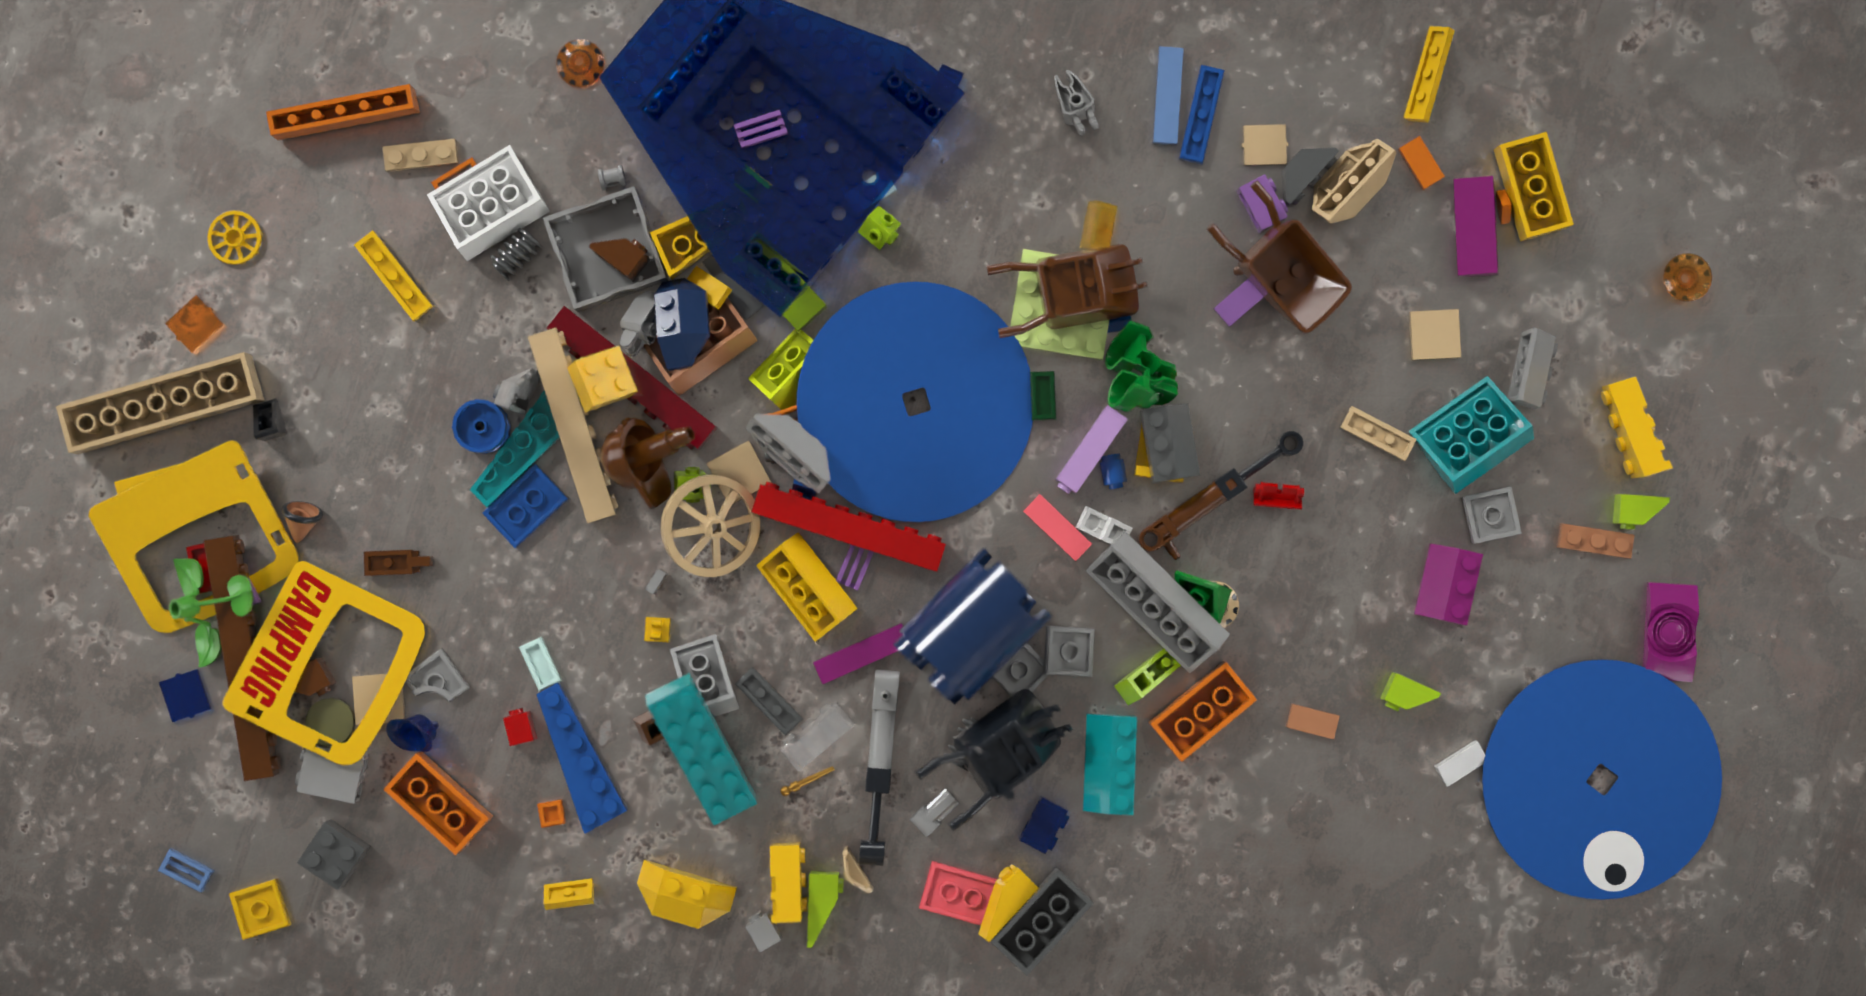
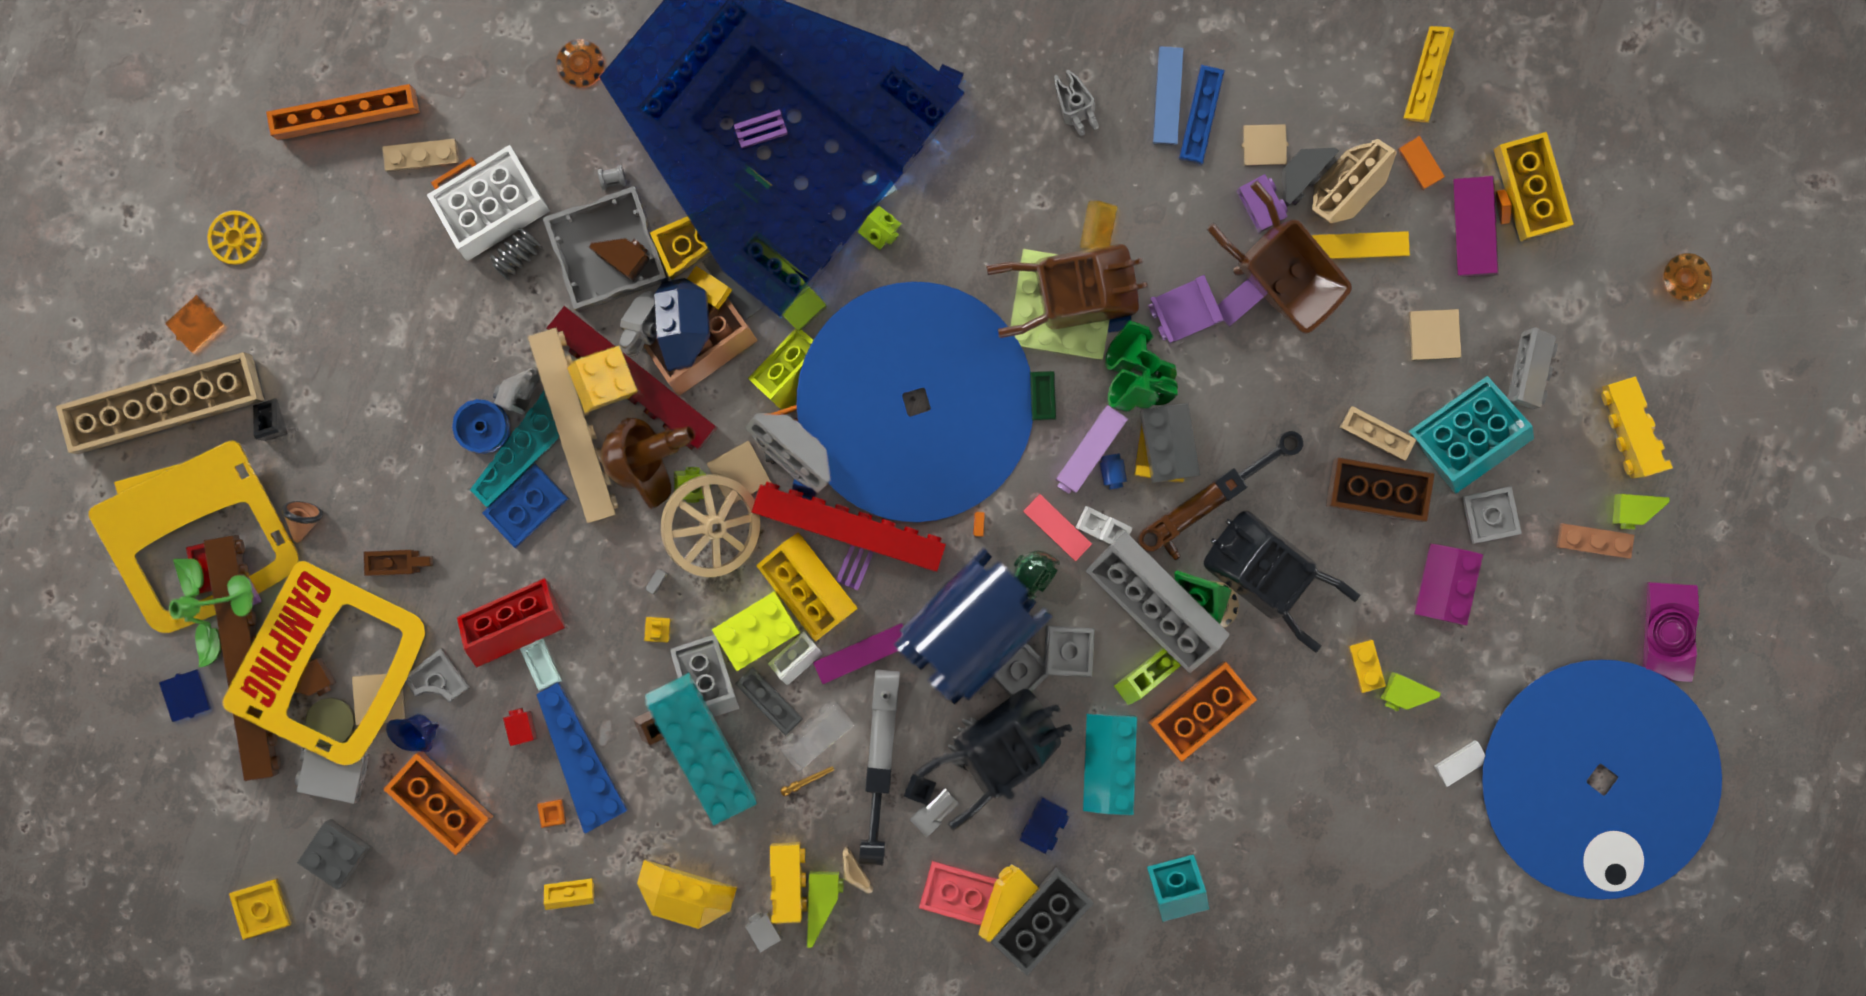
(203, 878): medium blue tile -> none
(393, 275): yellow plate -> none
(510, 623): none -> red slope
(756, 631): none -> neon yellow brick
(795, 658): none -> white slope
(920, 790): none -> black tile
(978, 524): none -> orange tile
(1035, 571): none -> clear green cylinder
(1178, 888): none -> teal slope
(1185, 310): none -> medium lavender panel
(1266, 570): none -> black piece
(1270, 496): red hinge -> none
(1312, 721): nougat tile -> none
(1365, 245): none -> yellow tile
(1367, 666): none -> yellow plate
(1380, 490): none -> reddish brown brick

